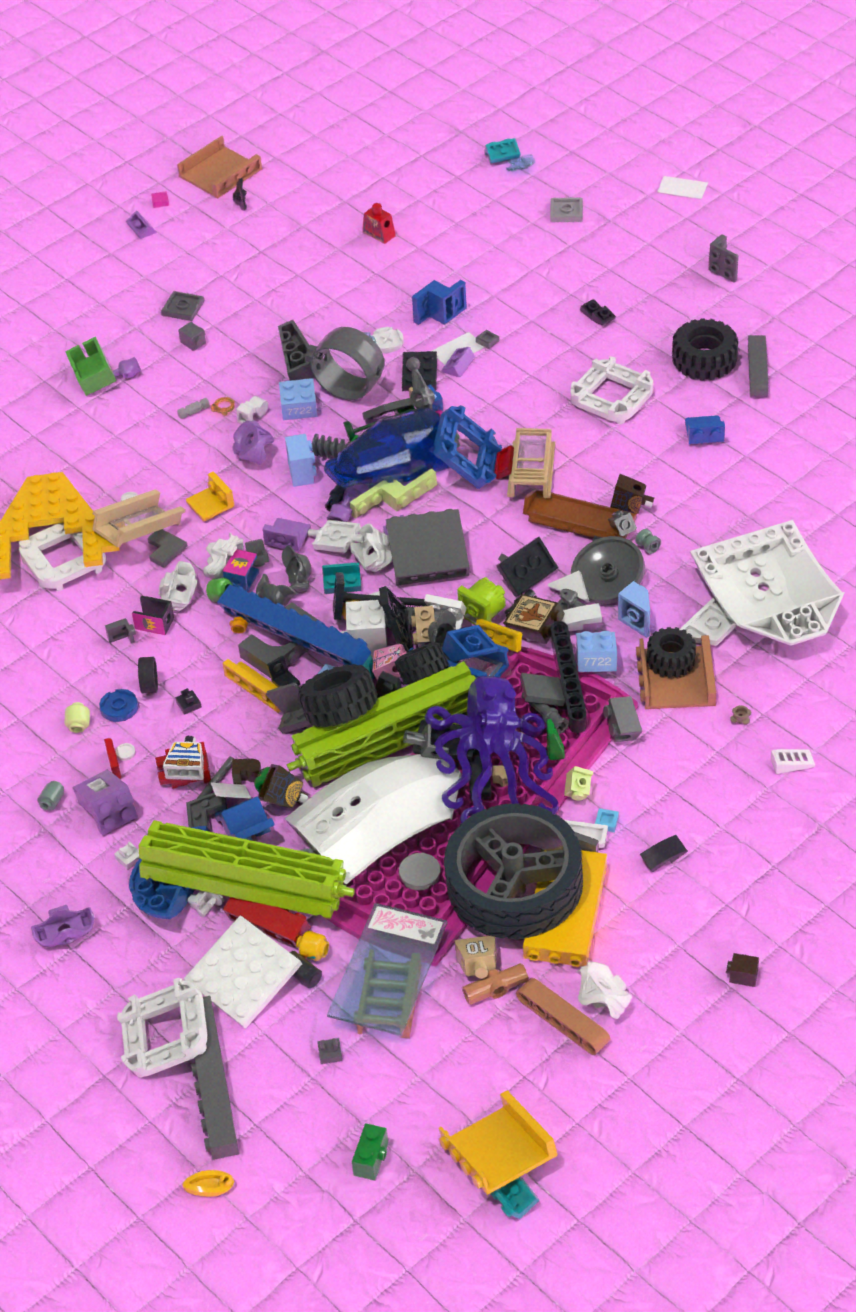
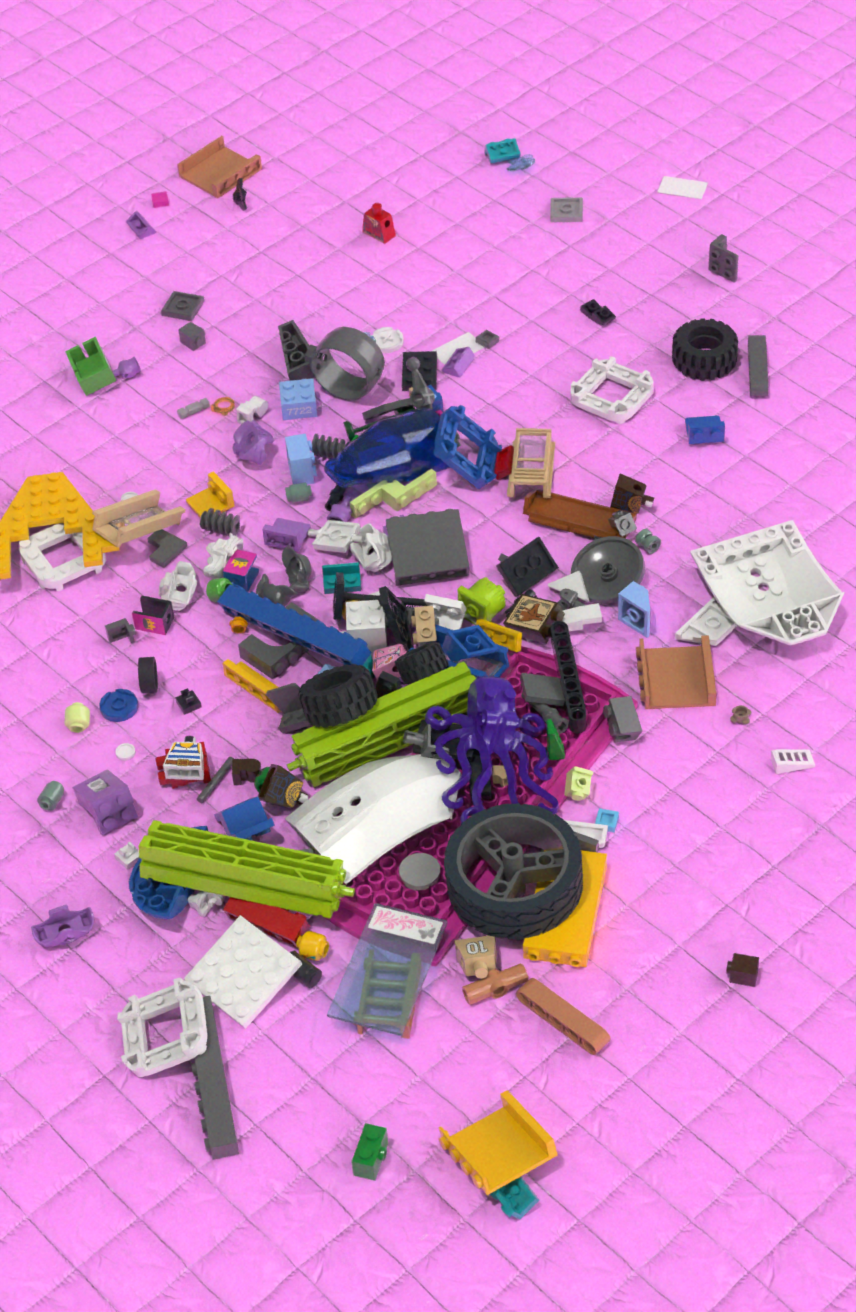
(112, 757): red tile -> none
(200, 809): dark grey tile -> none
(208, 1183): yellow arm -> none
(220, 522): none -> dark grey piece
(230, 790): white sticker -> none
(257, 547): dark grey bracket -> none
(283, 676): black bracket -> none
(298, 492): none -> sand green brick
(329, 1051): dark grey tile -> none
(439, 302): blue bracket -> none
(439, 628): dark grey hair -> none
(596, 651): light blue brick -> none
(603, 989): white piece -> none
(662, 852): black slope -> none
(669, 641): black tyre -> none

